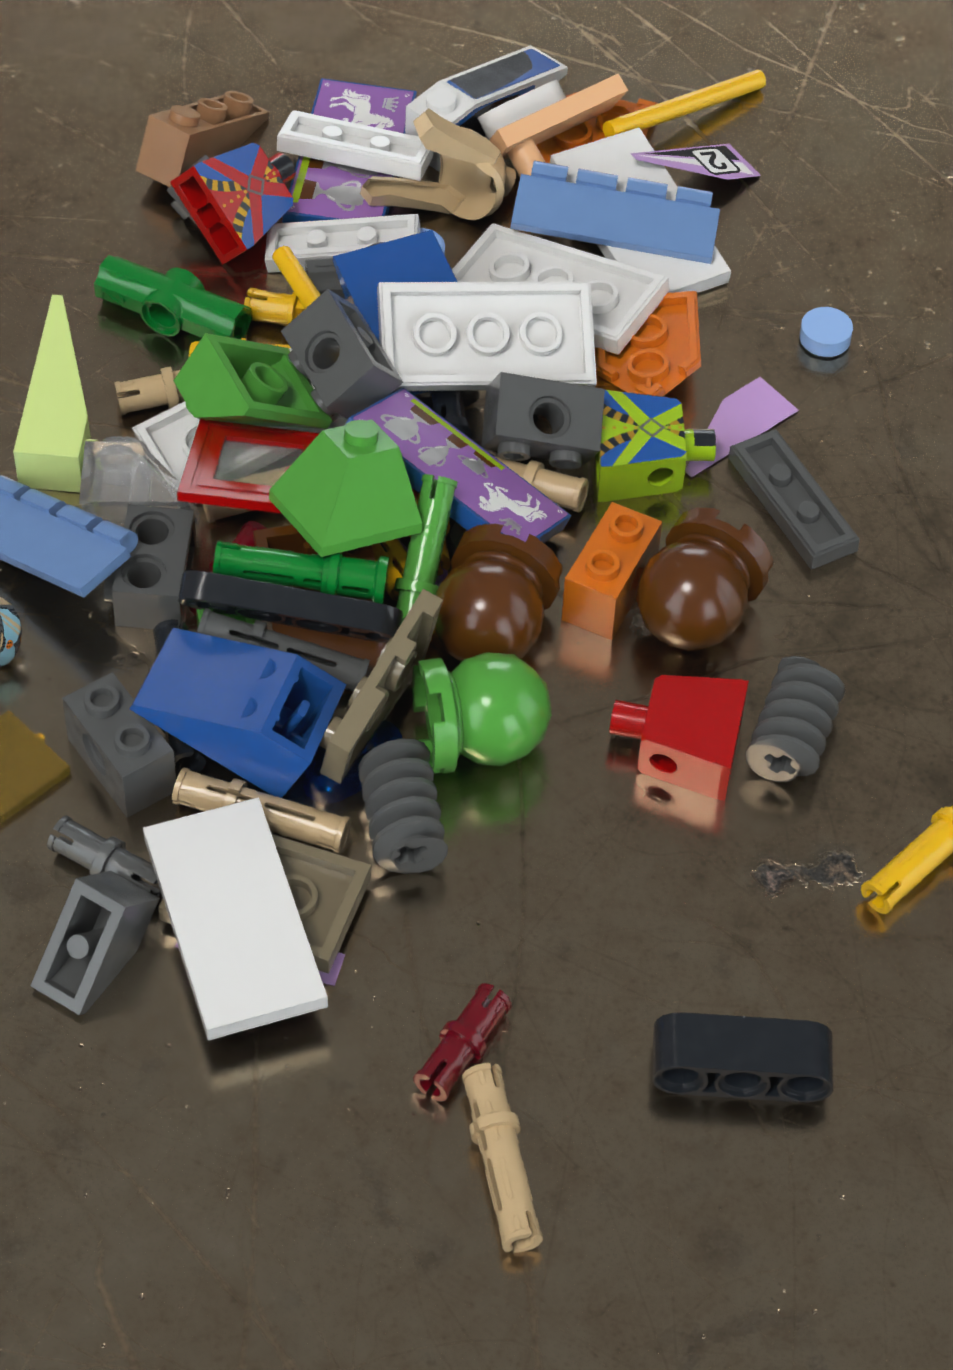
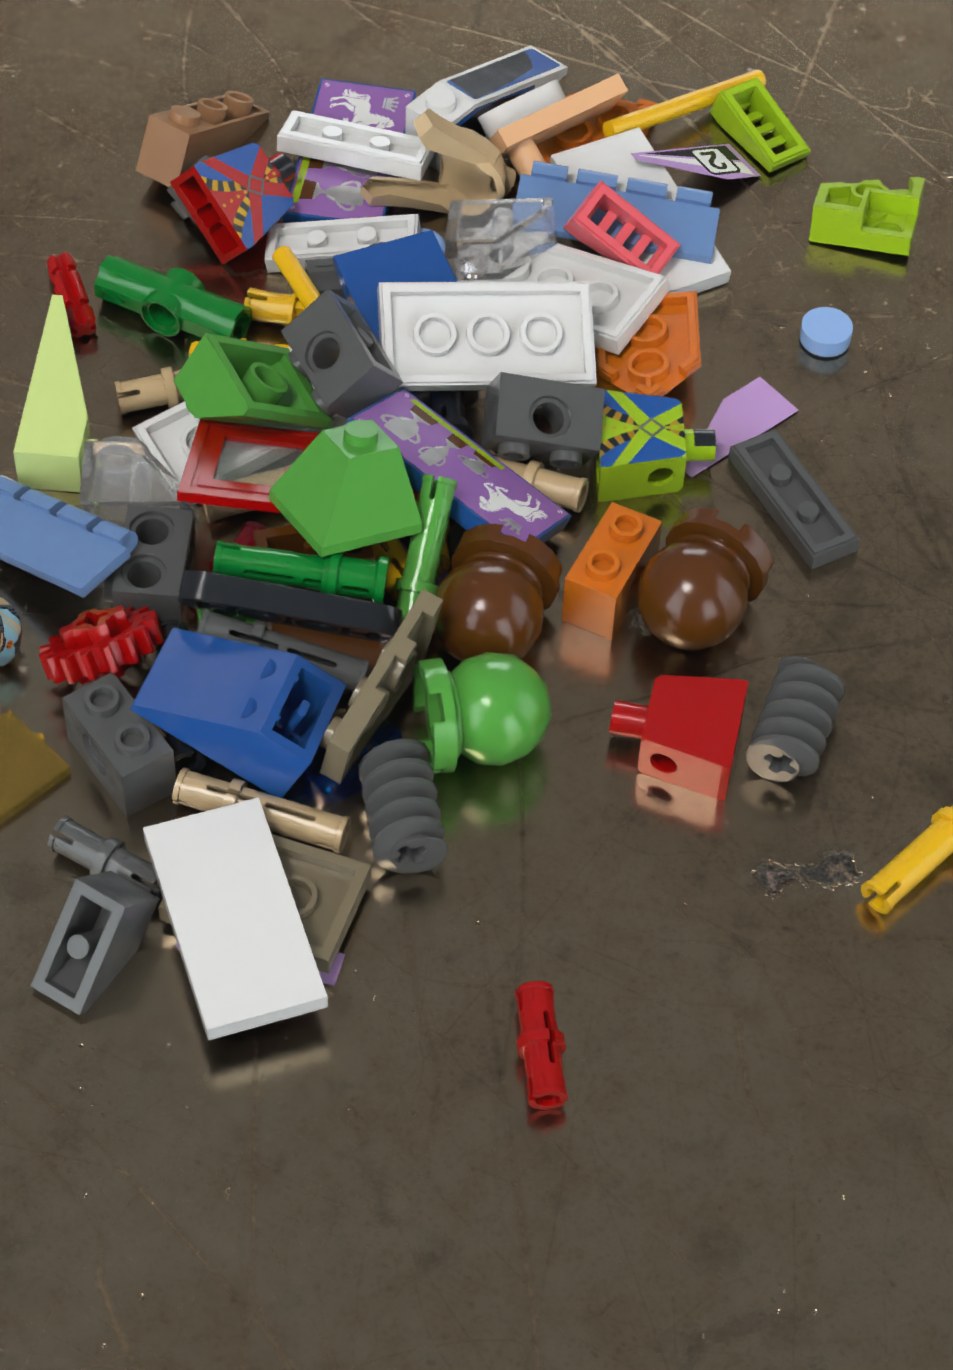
(70, 285): none -> red axle
(101, 644): none -> red gear
(462, 1042): dark red pin -> none
(496, 1134): tan pin -> none
(497, 235): none -> clear slope
(541, 1045): none -> red pin
(618, 209): none -> coral slope
(742, 1057): black beam -> none
(754, 97): none -> lime slope
(867, 215): none -> lime slope

